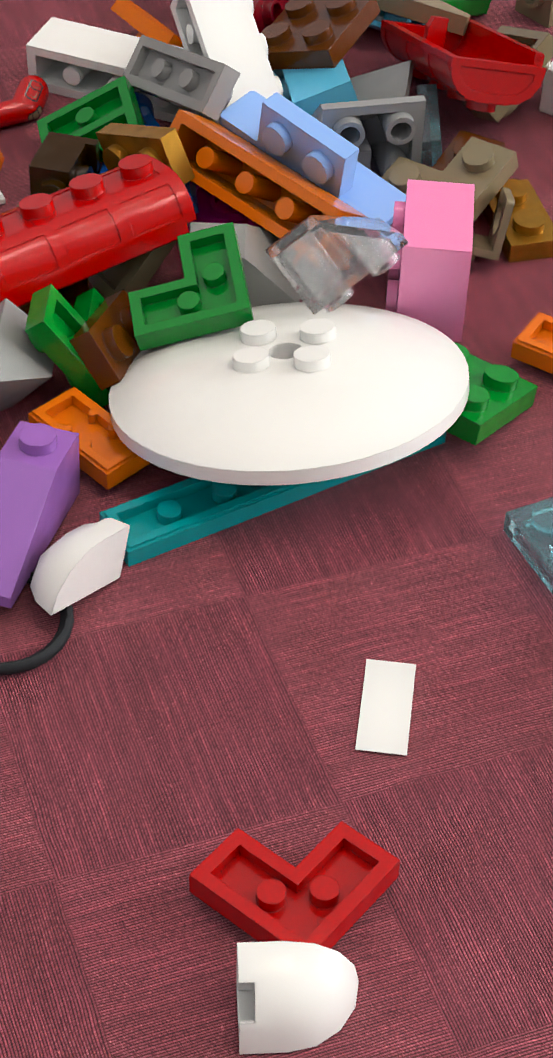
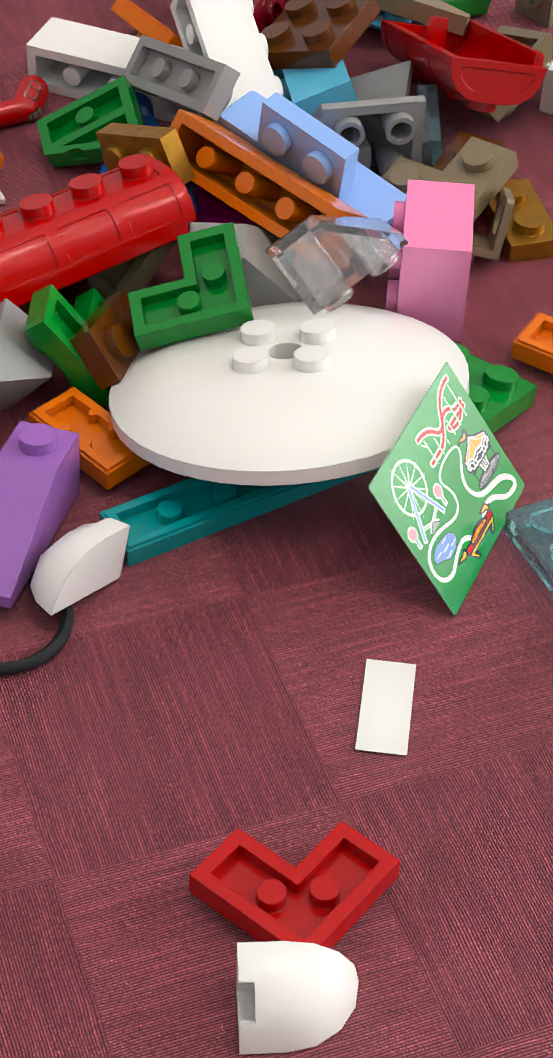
(61, 160): dark brown brick -> none
(447, 487): none -> sticker

